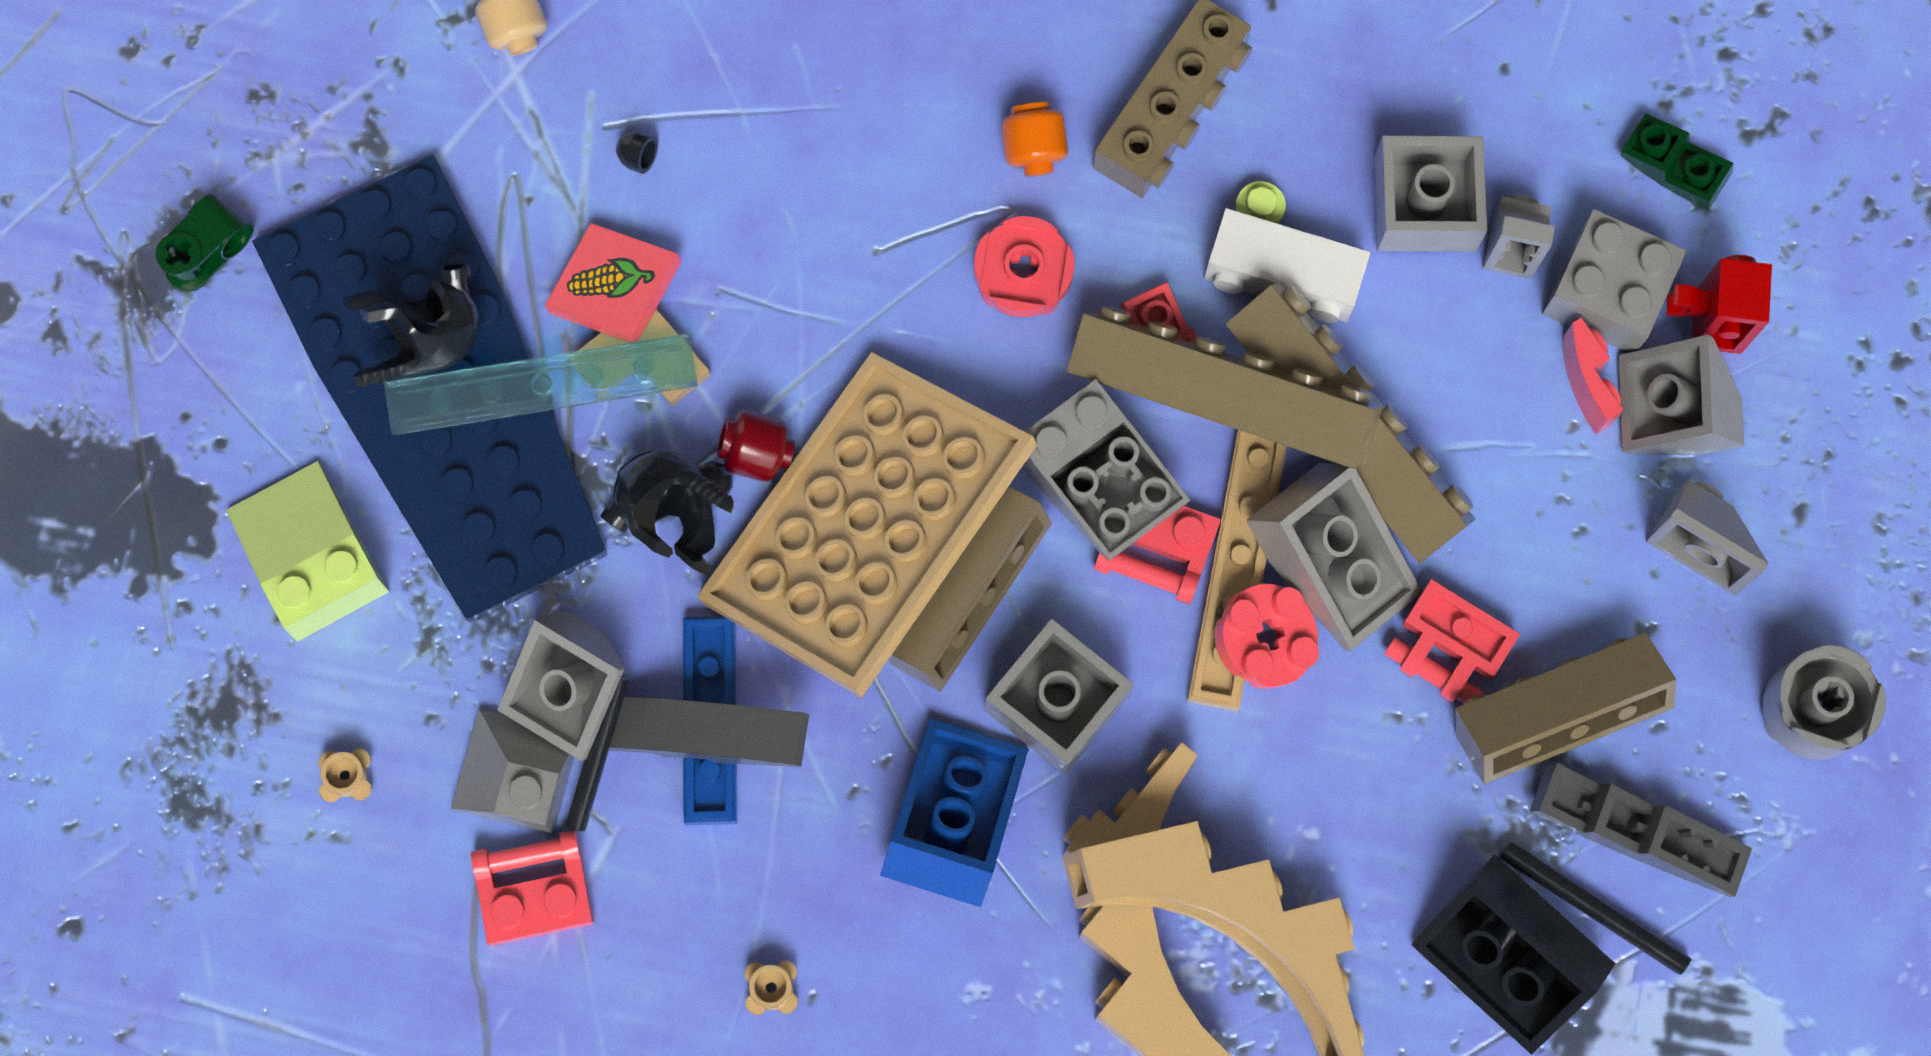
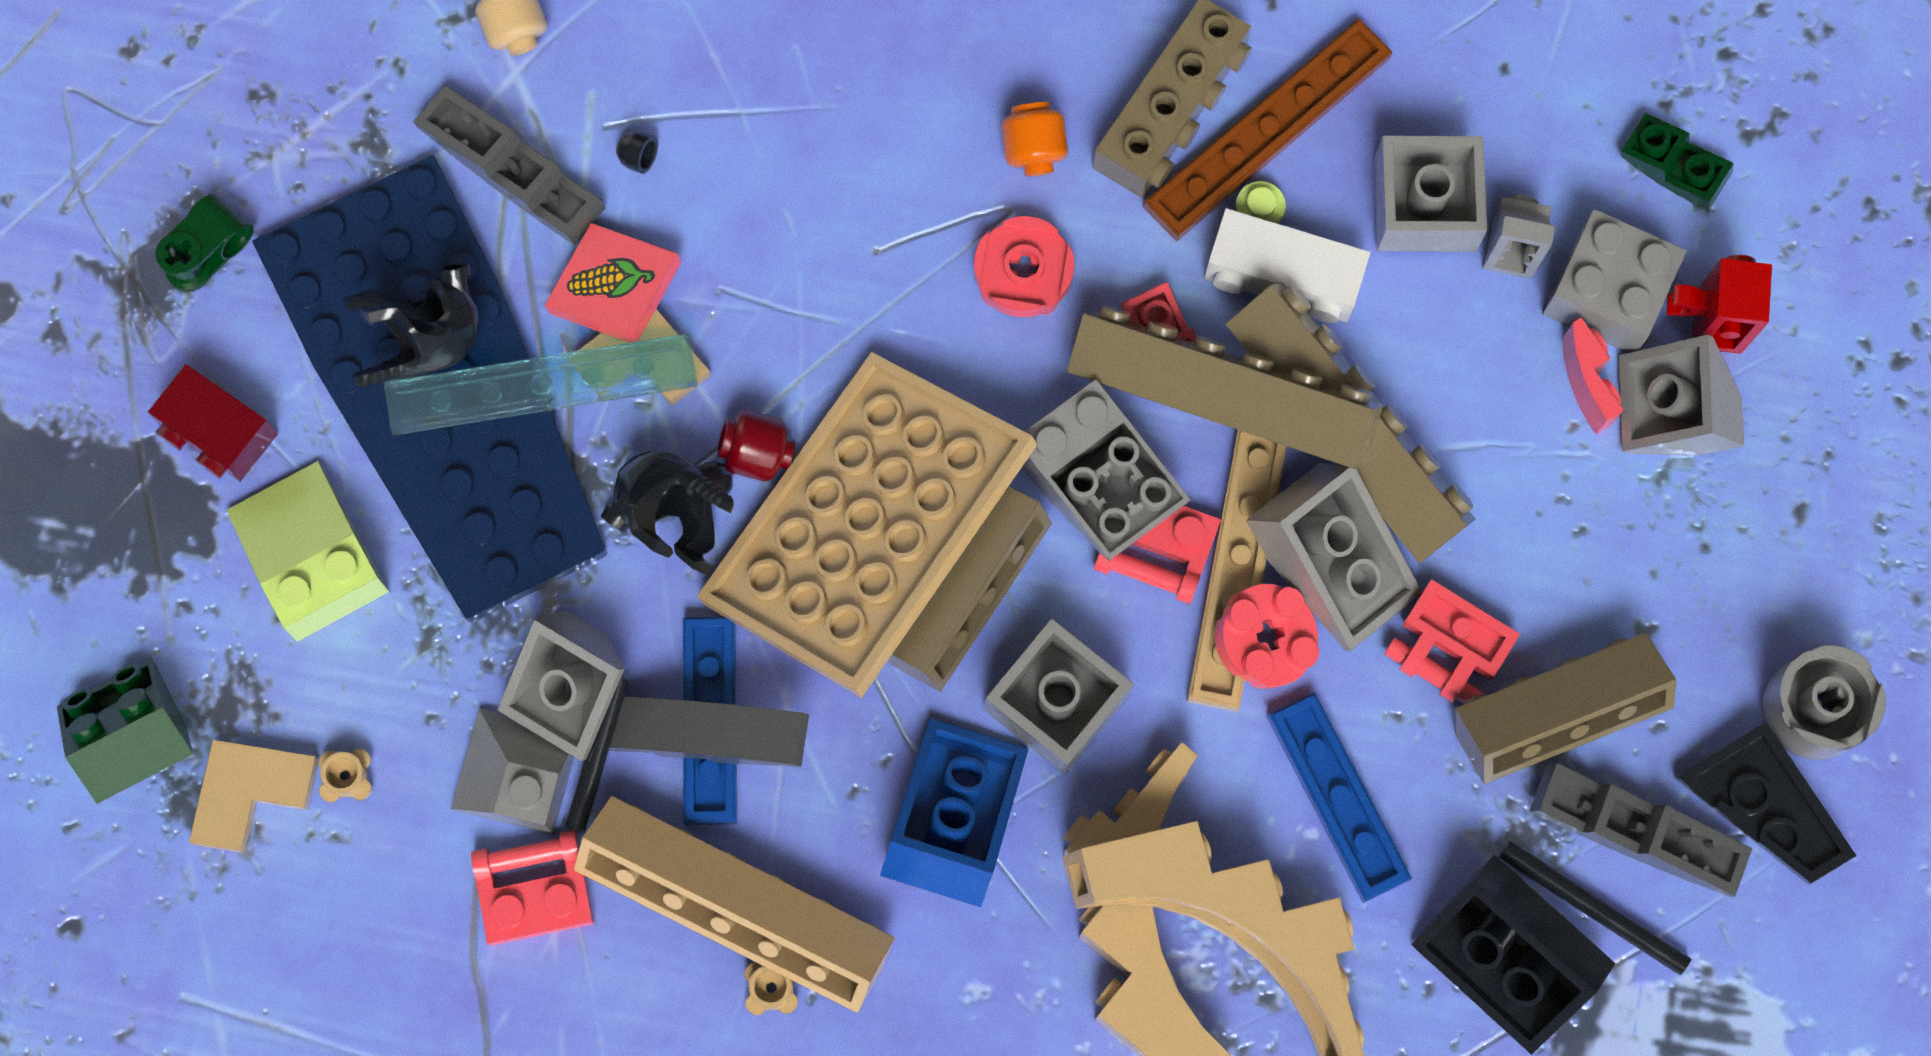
(122, 730): none -> slope
(211, 423): none -> dark red brick
(237, 780): none -> tan tile
(509, 164): none -> dark grey slope
(733, 903): none -> tan brick
(1267, 130): none -> dark orange tile
(1339, 797): none -> blue tile
(1708, 537): light grey slope -> none
(1771, 803): none -> black wing

